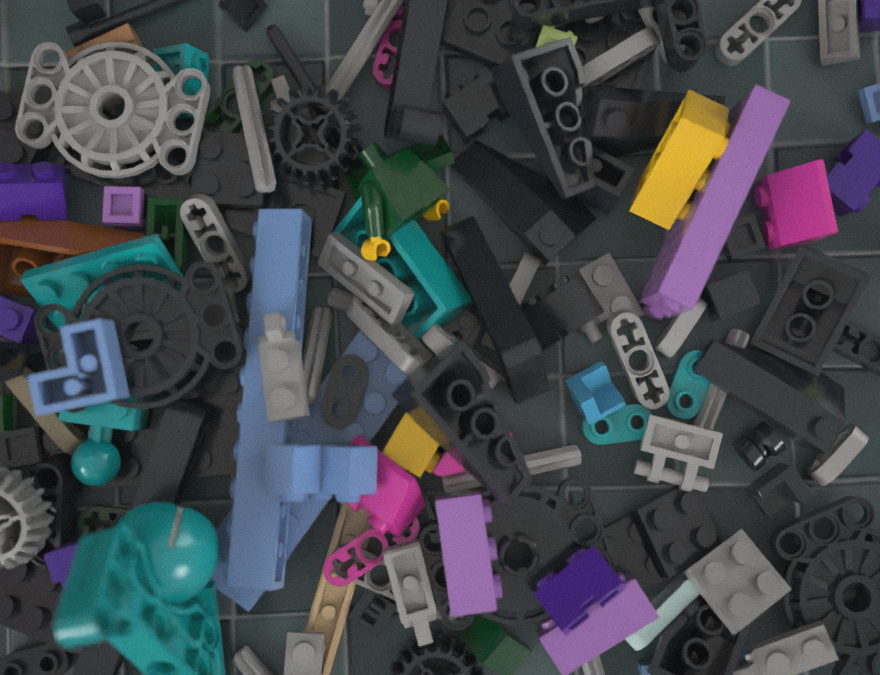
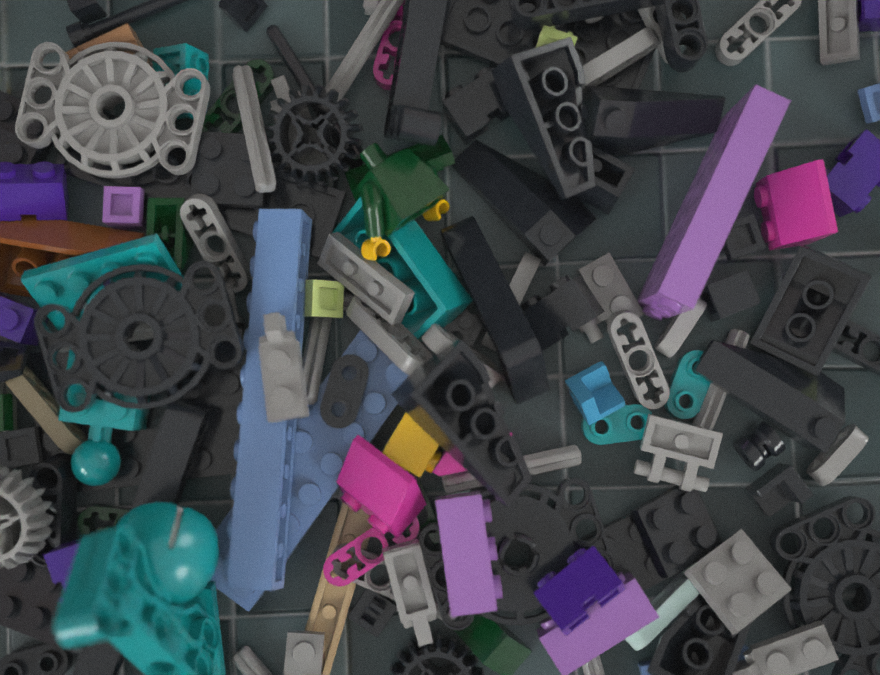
(93, 370): medium blue brick -> none
(320, 471): medium blue brick -> none
(324, 298): none -> yellowish green tile
(681, 160): yellow brick -> none

